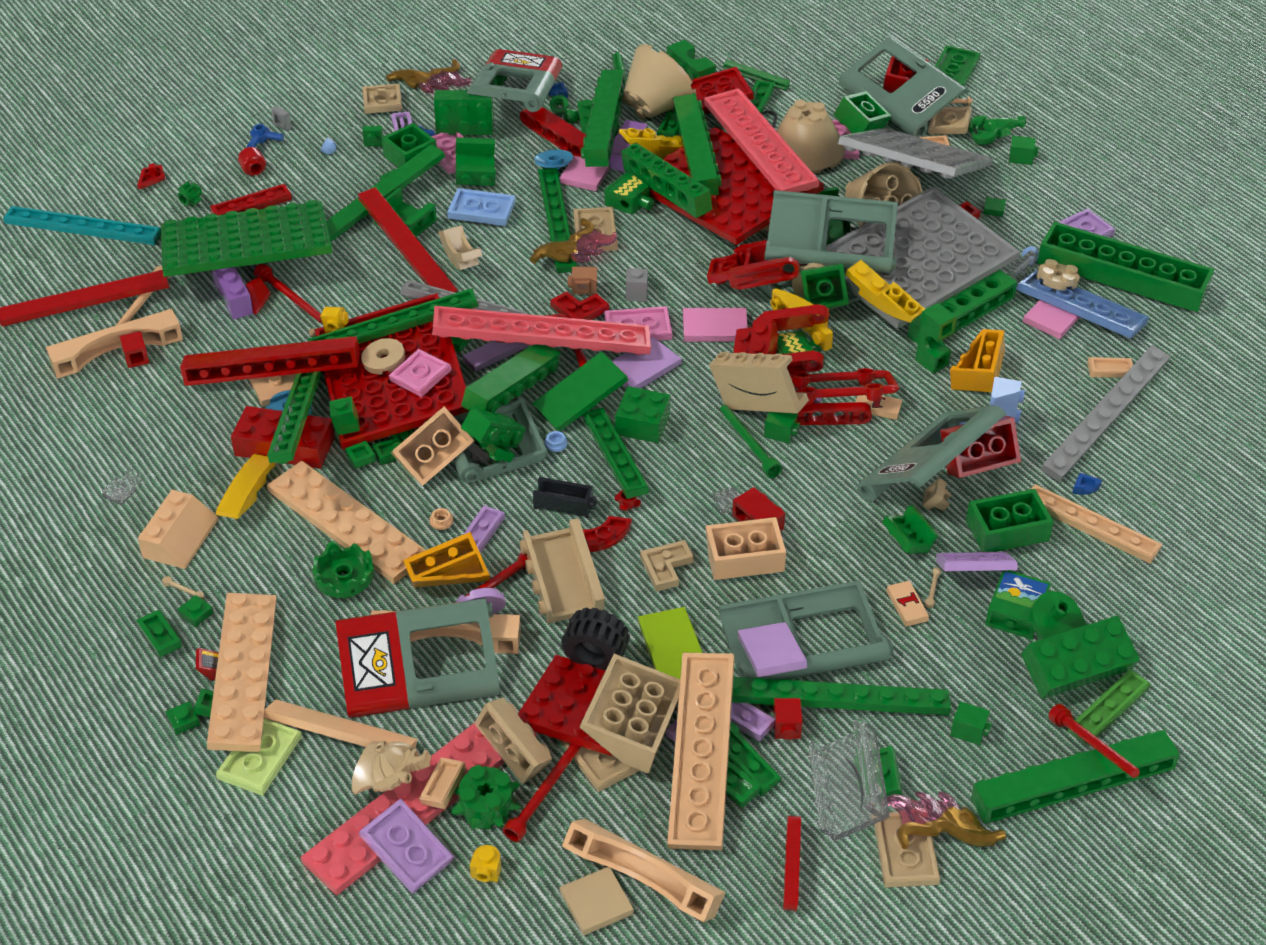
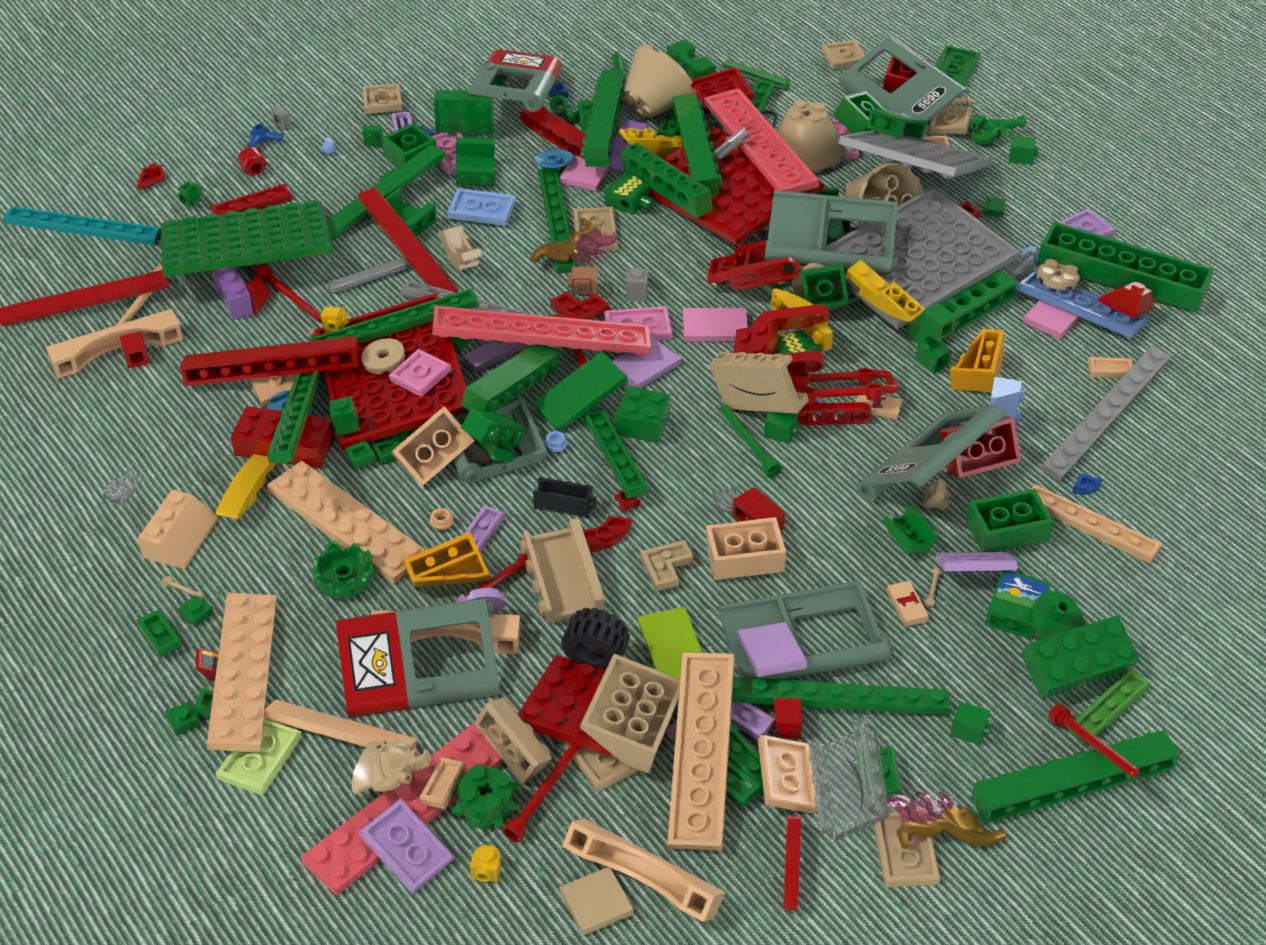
(366, 275): none -> light grey axle
(436, 78): piece -> none
(731, 143): none -> light grey axle
(786, 774): none -> light nougat tile
(842, 54): none -> tan tile
(896, 123): none -> green panel
(1129, 299): none -> red slope

